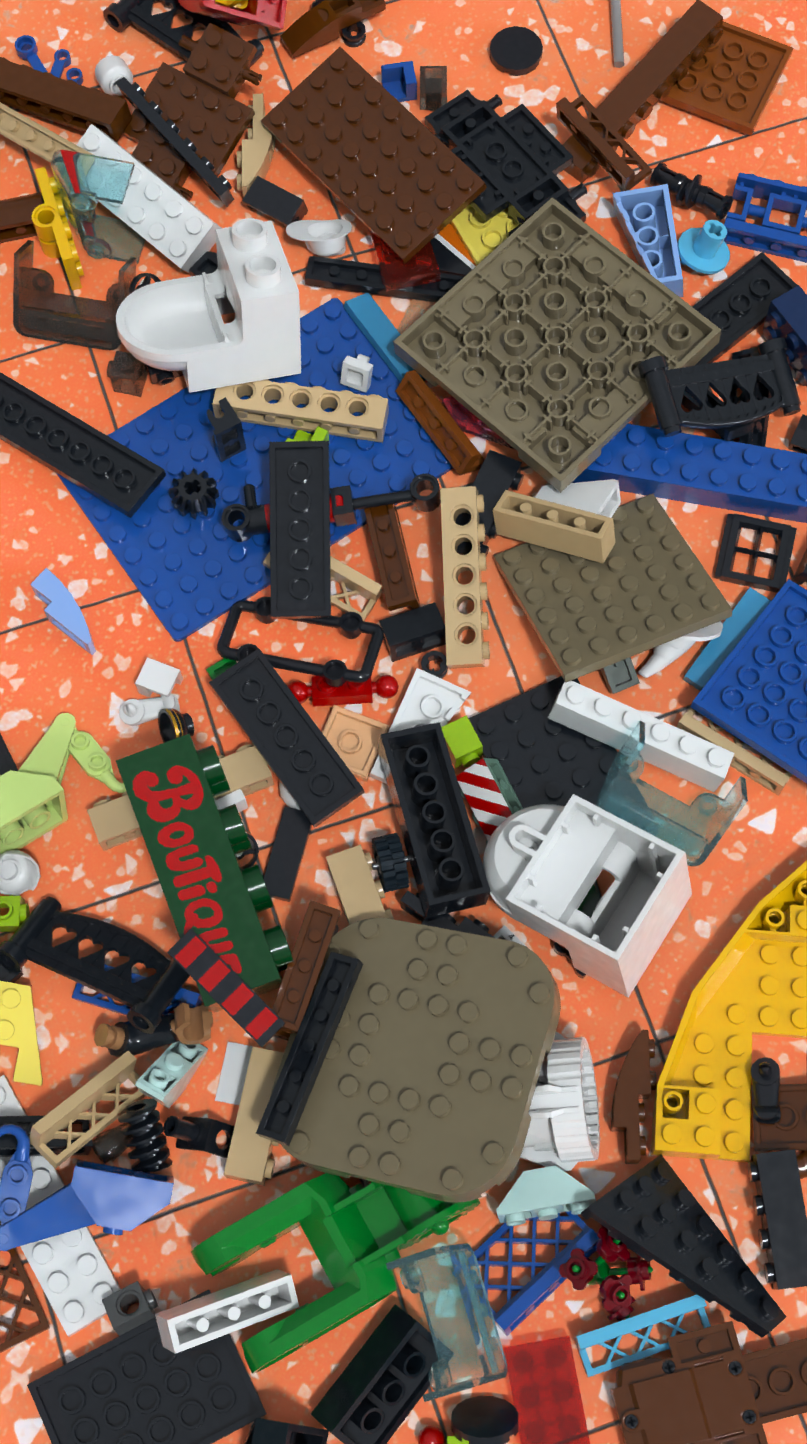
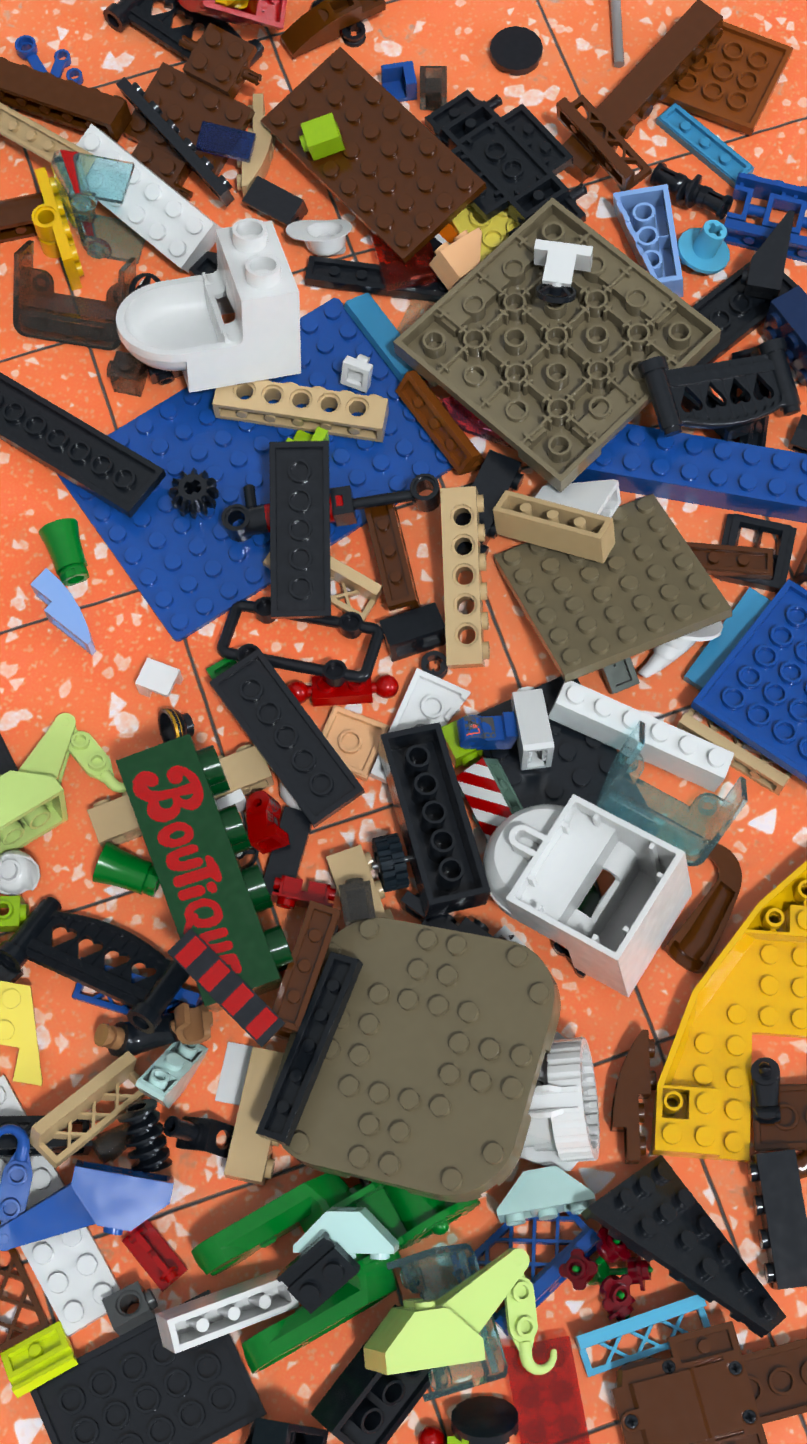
(38, 1359): none -> neon yellow plate
(65, 550): none -> green plant
(111, 71): white head -> none
(125, 871): none -> green plant
(136, 712): white piece -> none
(154, 1255): none -> red hinge
(226, 141): none -> clear blue tile
(227, 431): black hinge -> none
(263, 823): none -> red leg
(291, 894): none -> red hinge
(318, 1272): none -> black plate
(321, 137): none -> lime brick
(354, 1231): none -> light aqua slope
(356, 900): none -> clear smoke brick
(448, 1329): none -> yellowish green slope
(457, 259): none -> light nougat slope
(488, 731): none -> blue leg
(534, 730): none -> white slope
(560, 262): none -> white piece
(703, 144): none -> dark azure tile
(703, 929): none -> reddish brown animal
(734, 560): none -> reddish brown tile
(767, 265): none -> black slope

